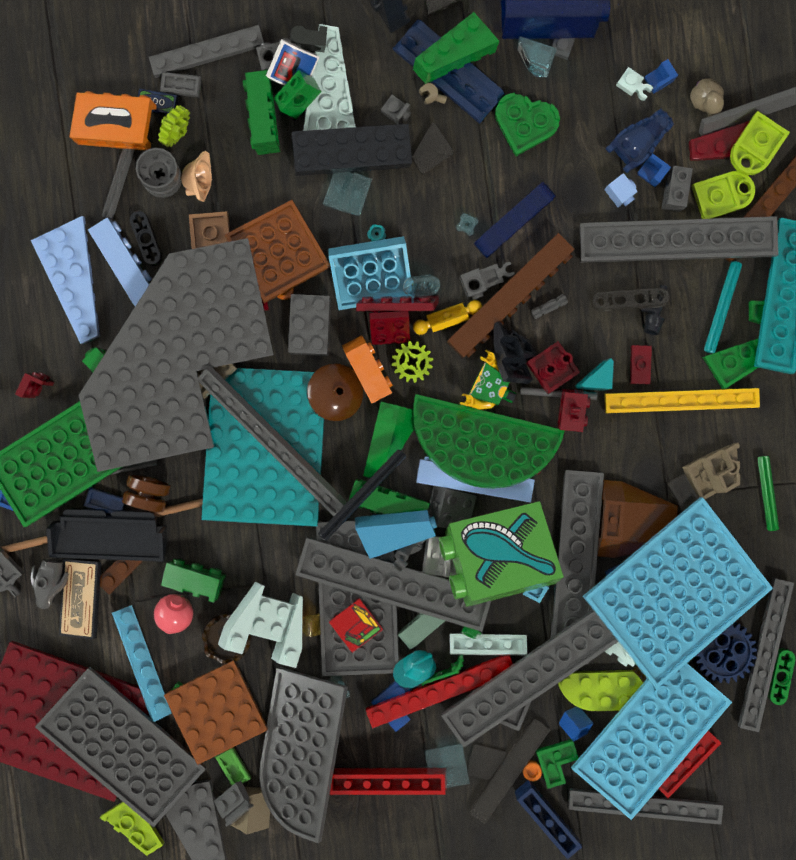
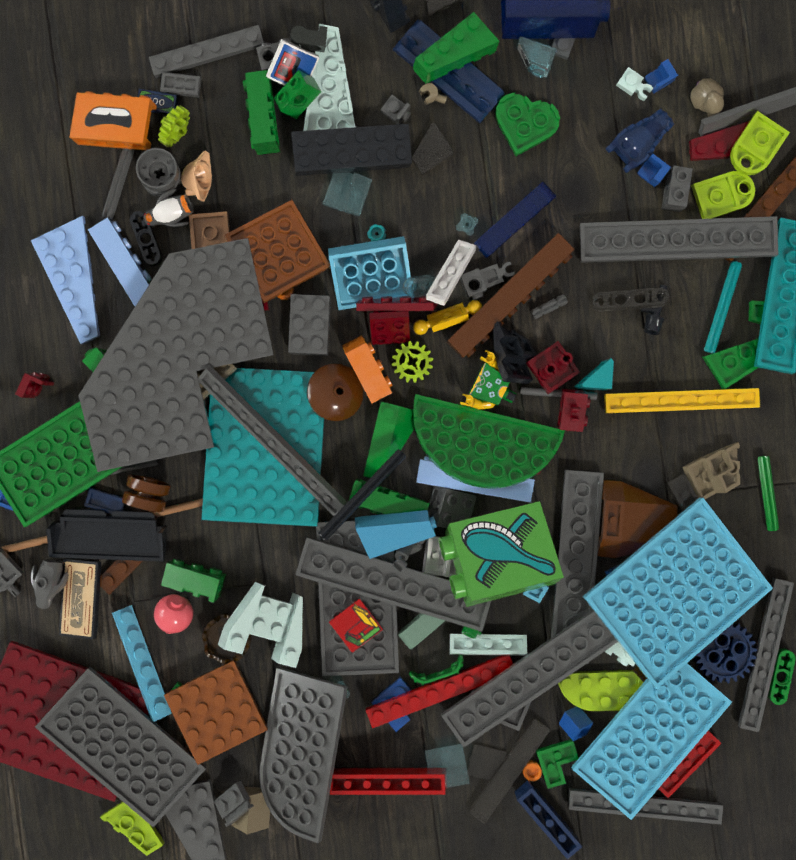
(169, 210): none -> animal
(233, 766): bright green plate -> none
(312, 625): clear yellow tile -> none
(414, 669): teal piece -> none
(451, 272): none -> white plate
(621, 190): light blue brick -> none
(640, 364): dark red plate -> none

